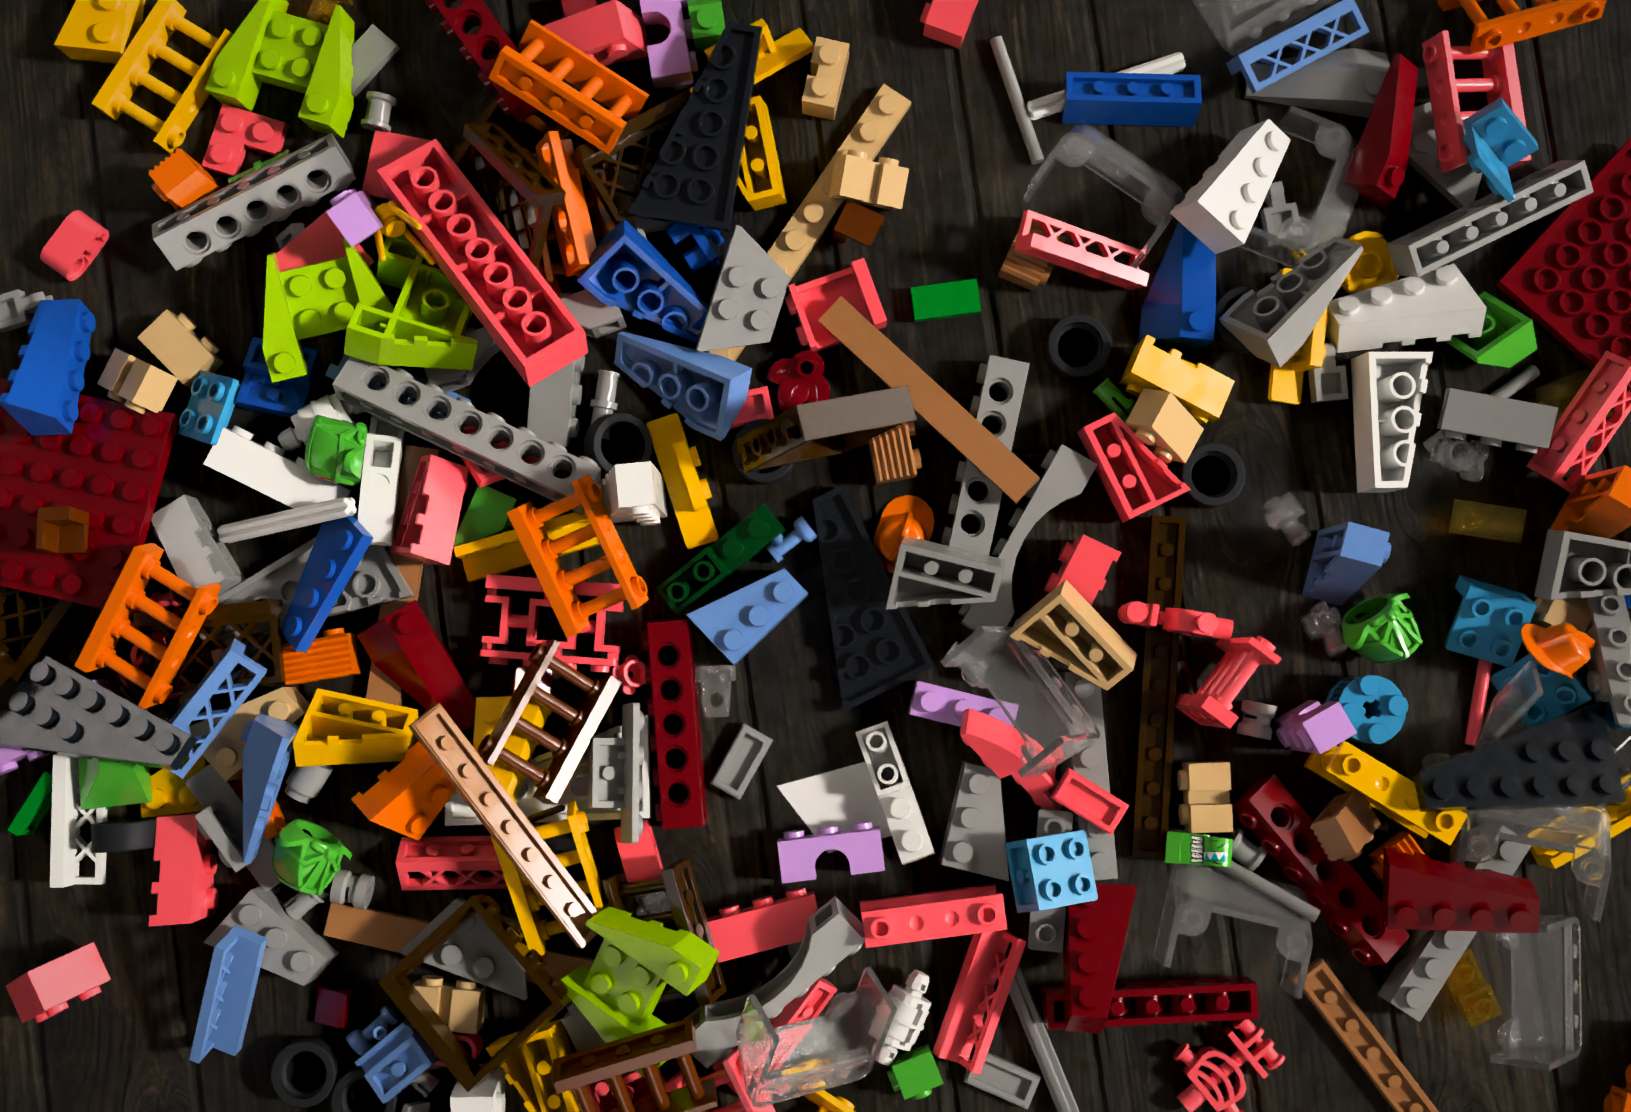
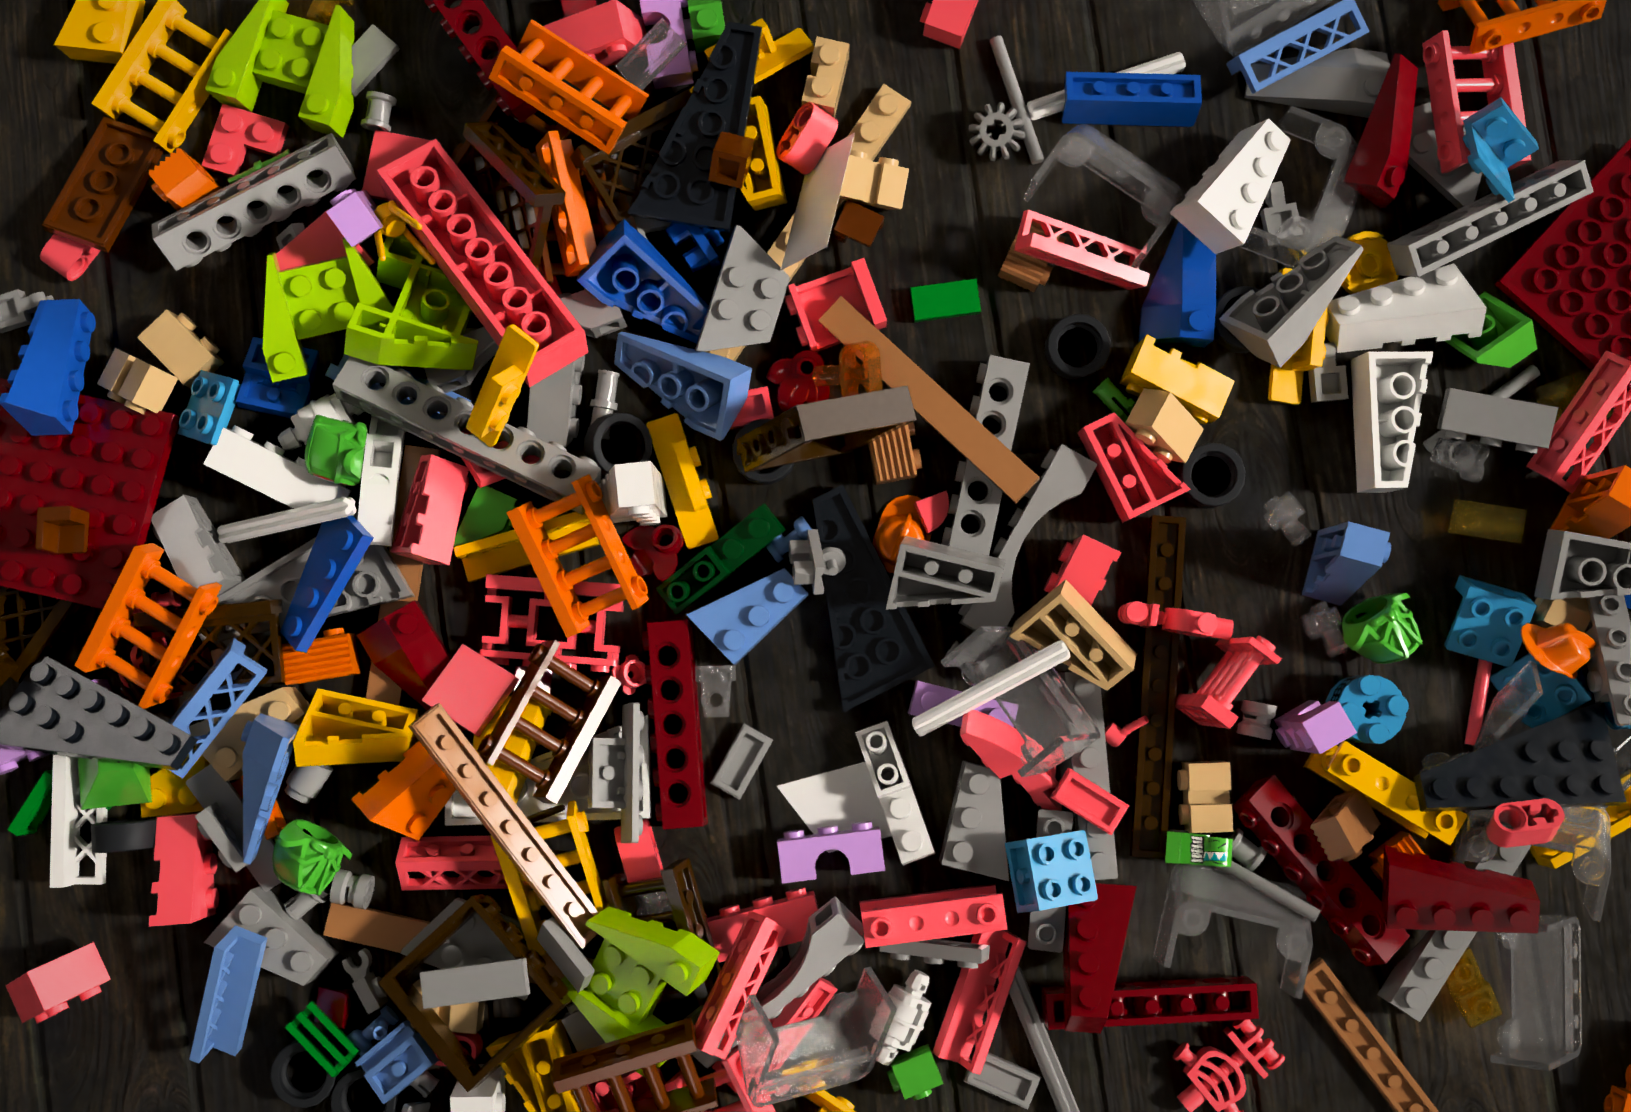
(104, 185): none -> reddish brown tile
(302, 1018): none -> green tile
(366, 982): none -> light grey plate
(471, 689): none -> coral tile
(474, 983): none -> light grey tile
(502, 385): none -> yellow bracket
(565, 954): none -> light grey tile
(649, 550): none -> dark red plate
(651, 54): none -> clear tile
(731, 159): none -> reddish brown panel
(733, 980): none -> coral fence
(806, 138): none -> coral beam
(812, 562): none -> light grey hips
(818, 204): none -> white sticker
(850, 372): none -> clear orange beam
(933, 511): none -> coral tile
(937, 950): none -> light grey plate
(989, 123): none -> light grey gear
(991, 688): none -> white axle
(1115, 735): none -> coral hand
(1532, 821): none -> coral beam

